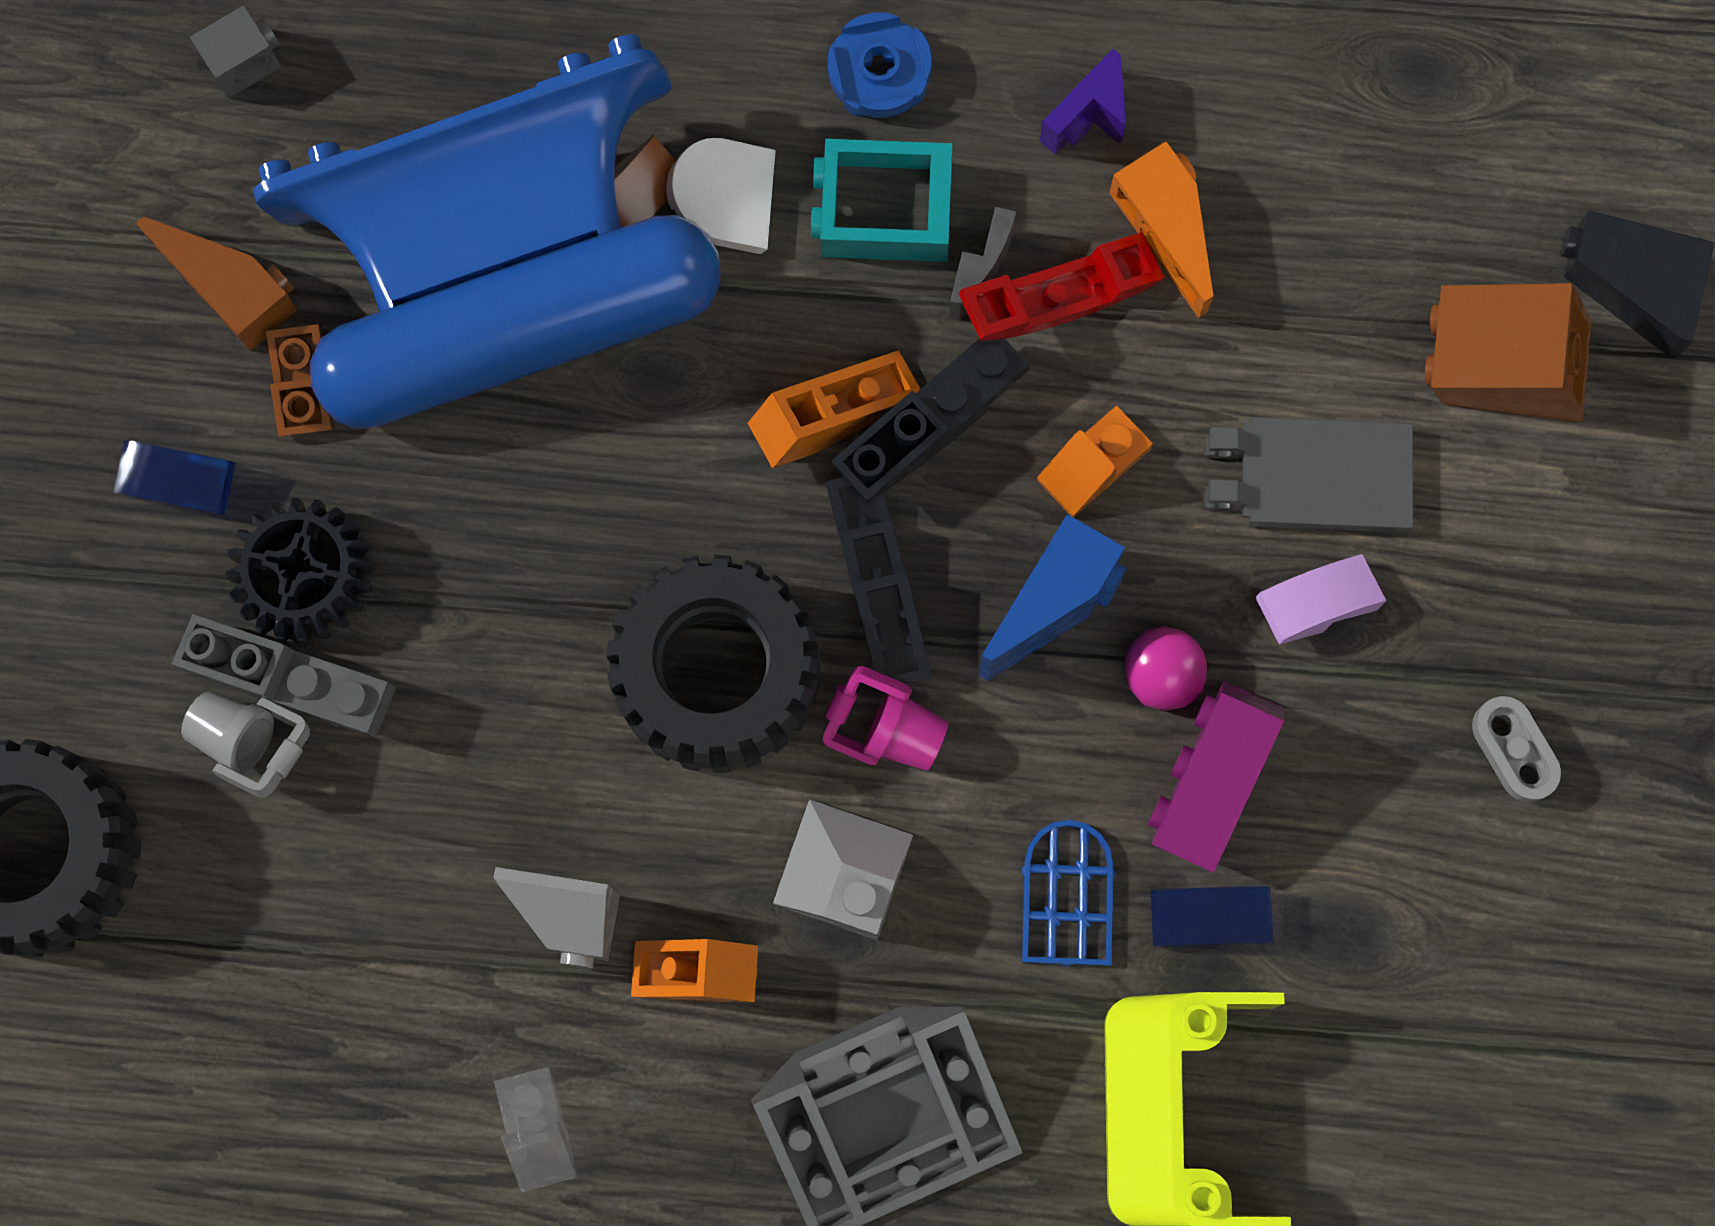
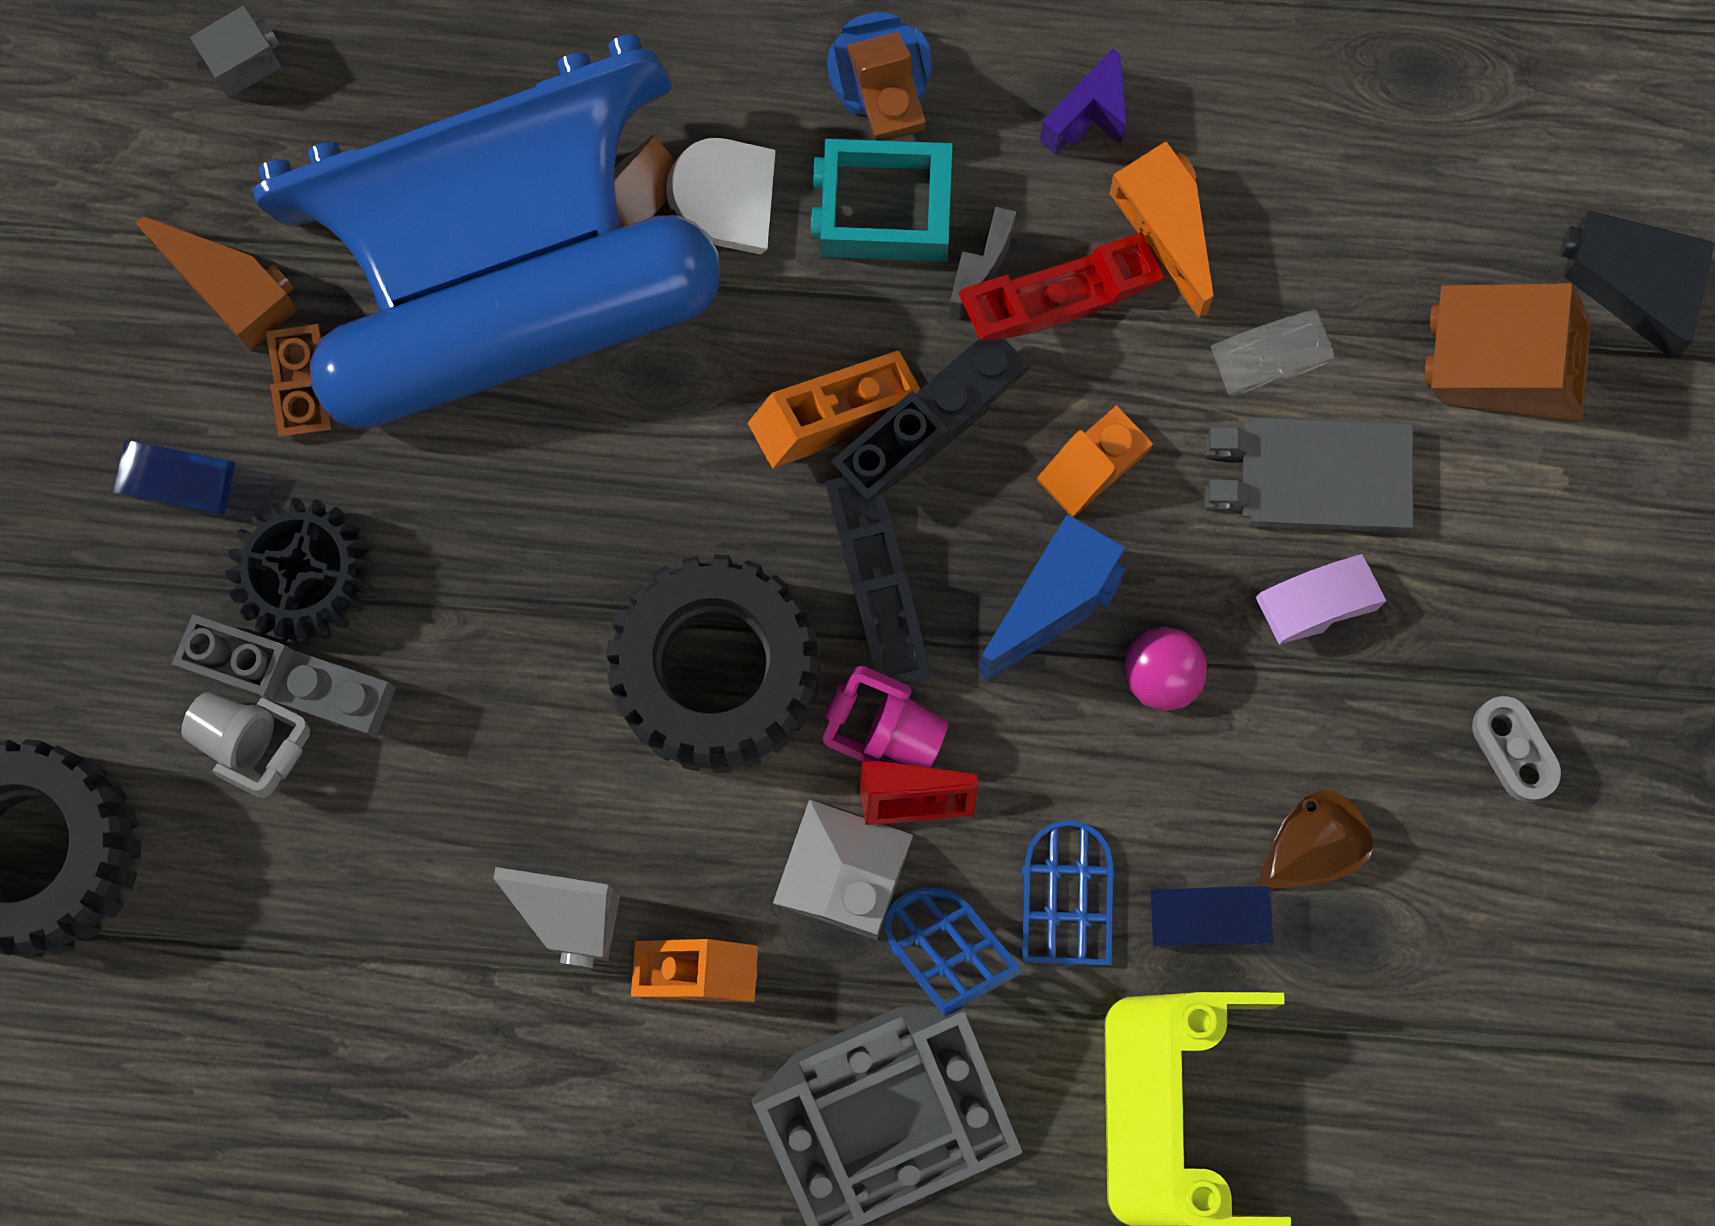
(534, 1129): clear slope -> none
(887, 86): none -> dark orange slope
(914, 793): none -> red slope
(943, 965): none -> blue window
(1216, 775): magenta wedge -> none
(1273, 352): none -> clear slope
(1318, 844): none -> reddish brown piece

